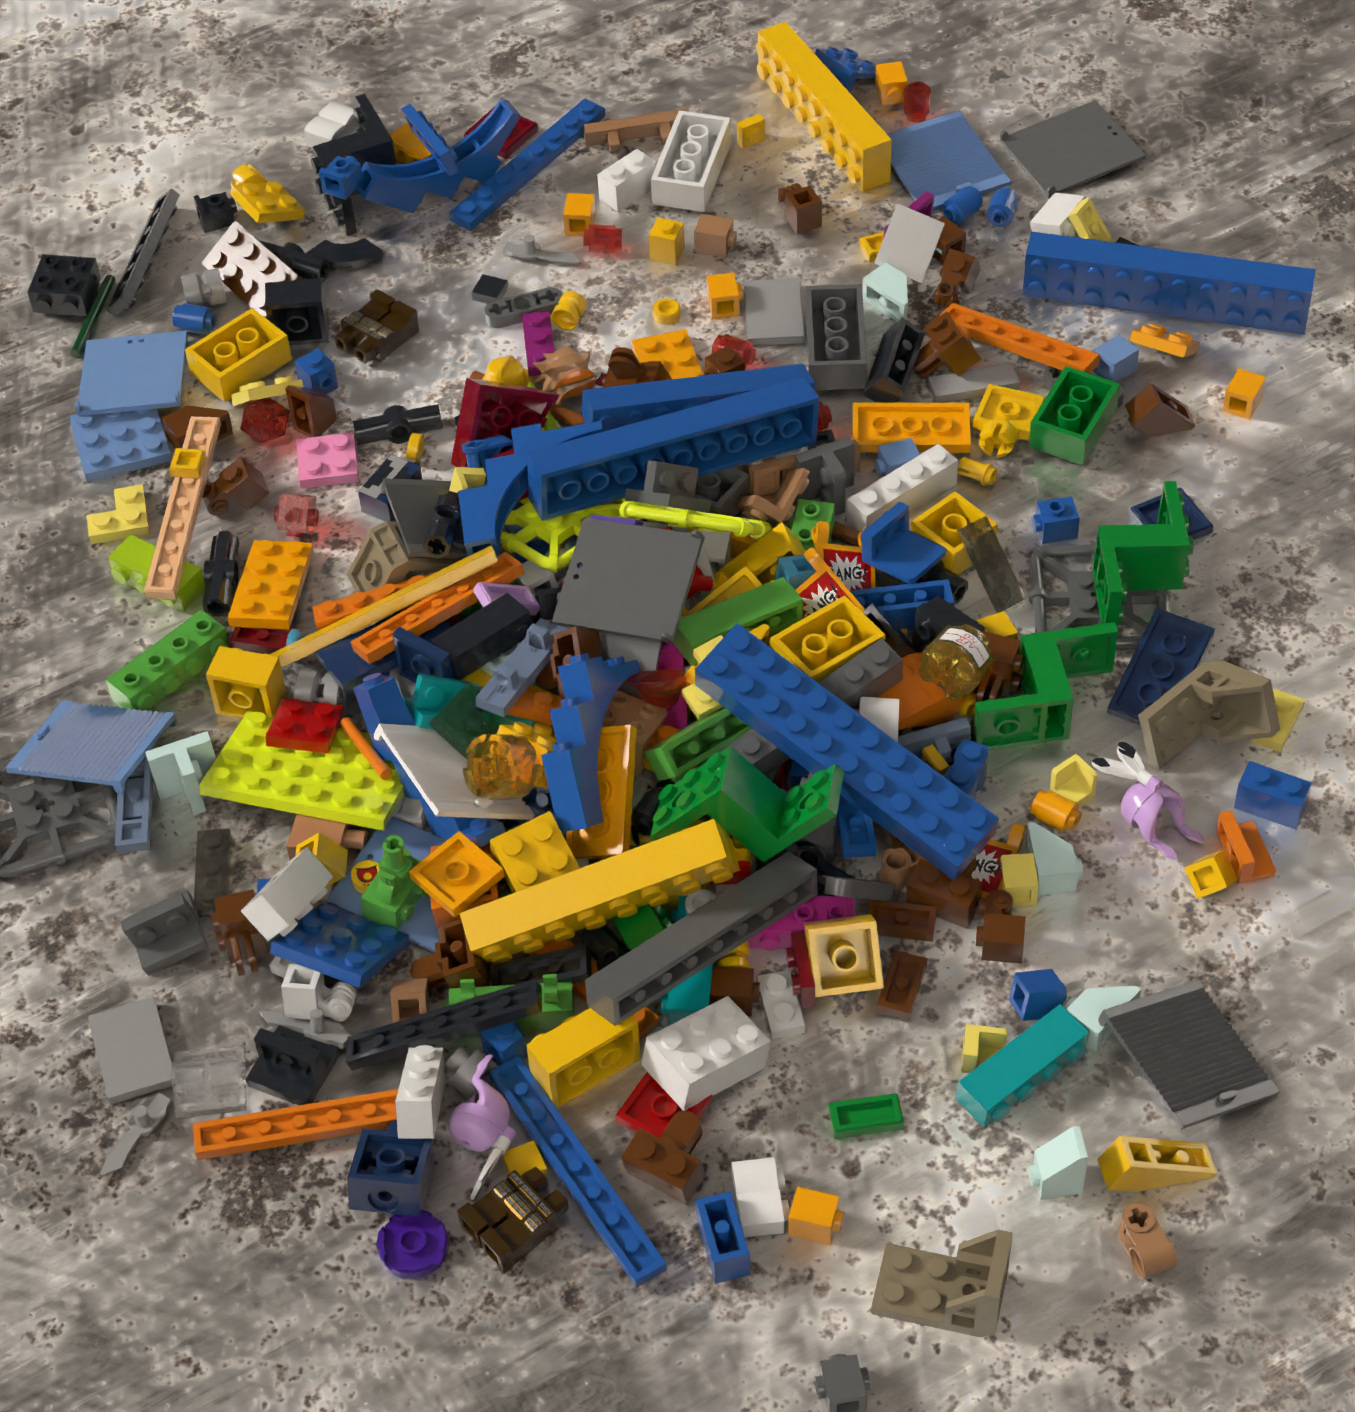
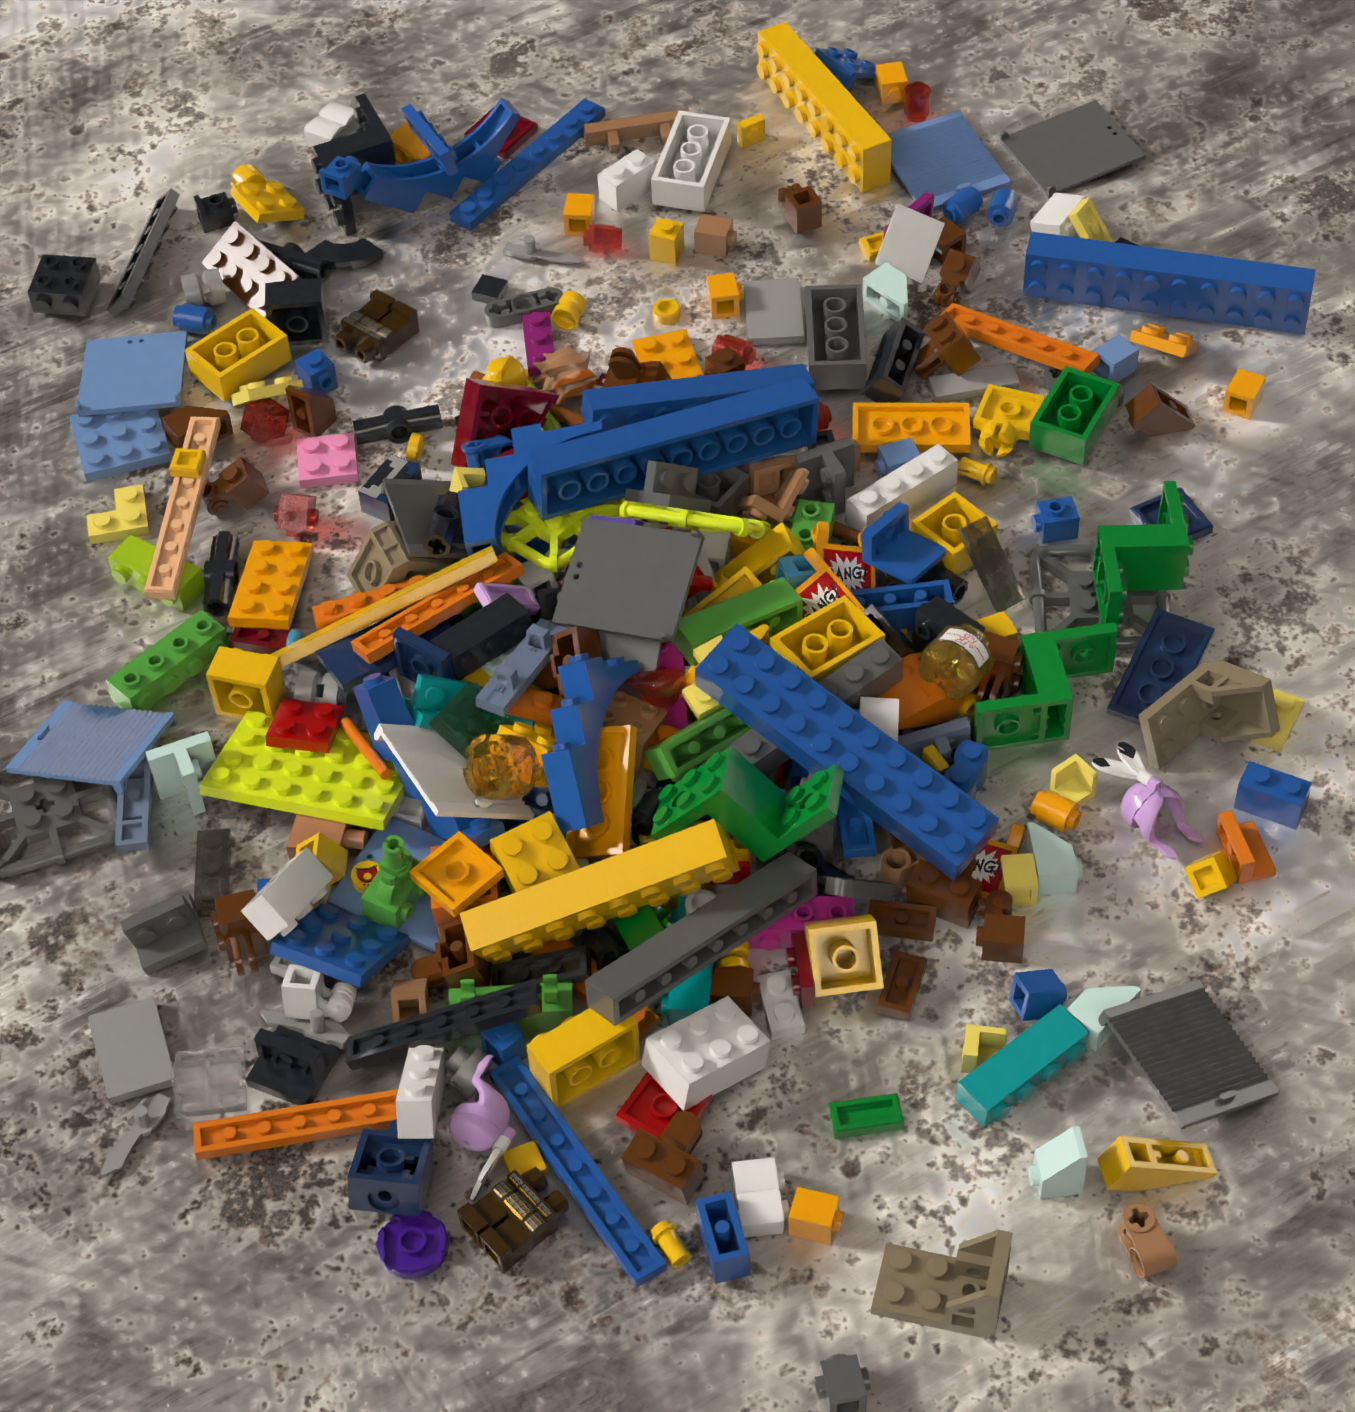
(92, 316): dark green bar -> none
(671, 1244): none -> yellow pin

